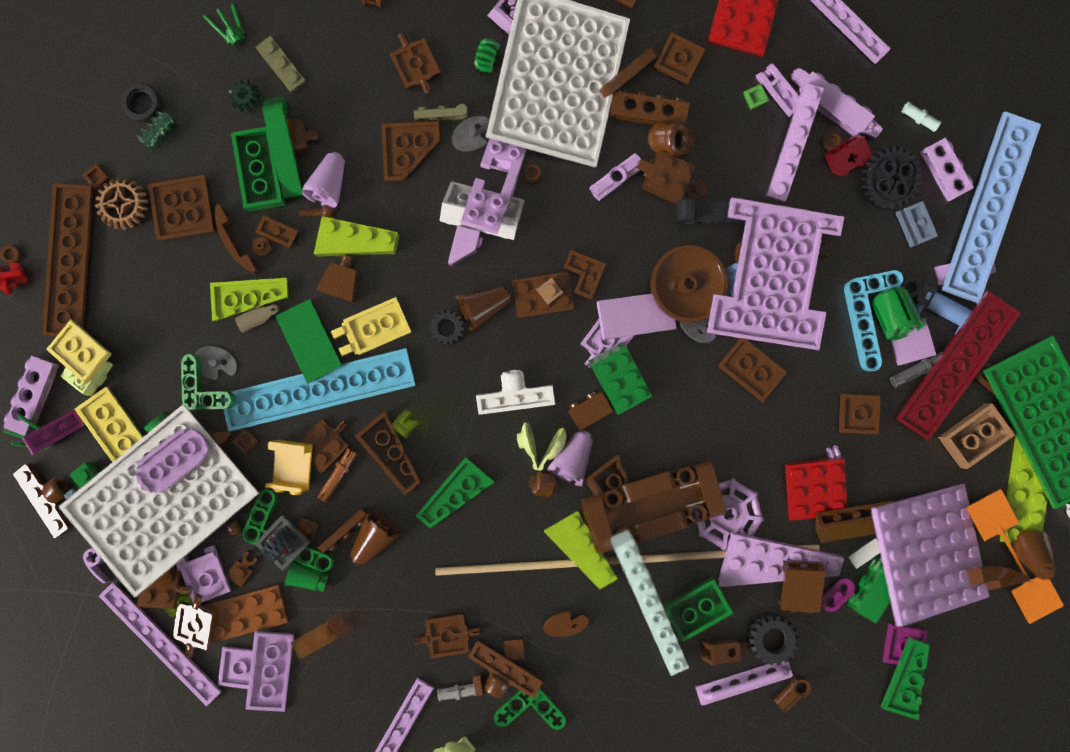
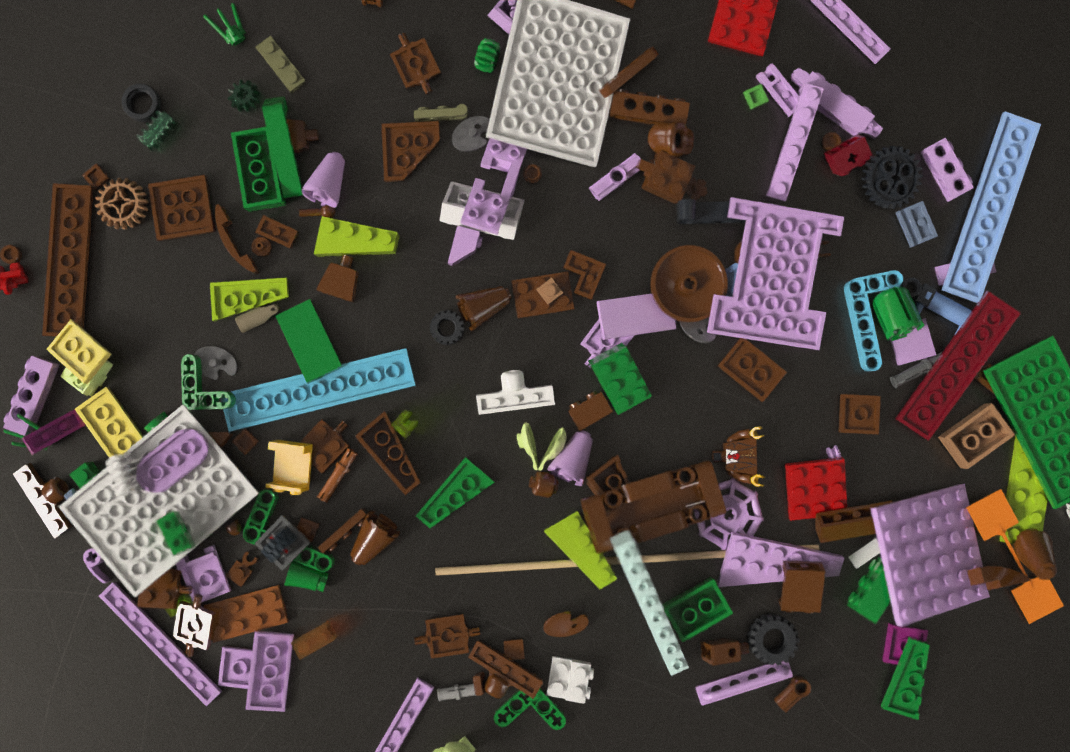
(122, 474): none -> white piece
(175, 533): none -> green brick
(373, 328): light yellow tile -> none
(569, 679): none -> white plate
(679, 58): reddish brown plate -> none
(740, 456): none -> reddish brown torso
(839, 597): magenta plate -> none
(921, 116): light aqua pin -> none

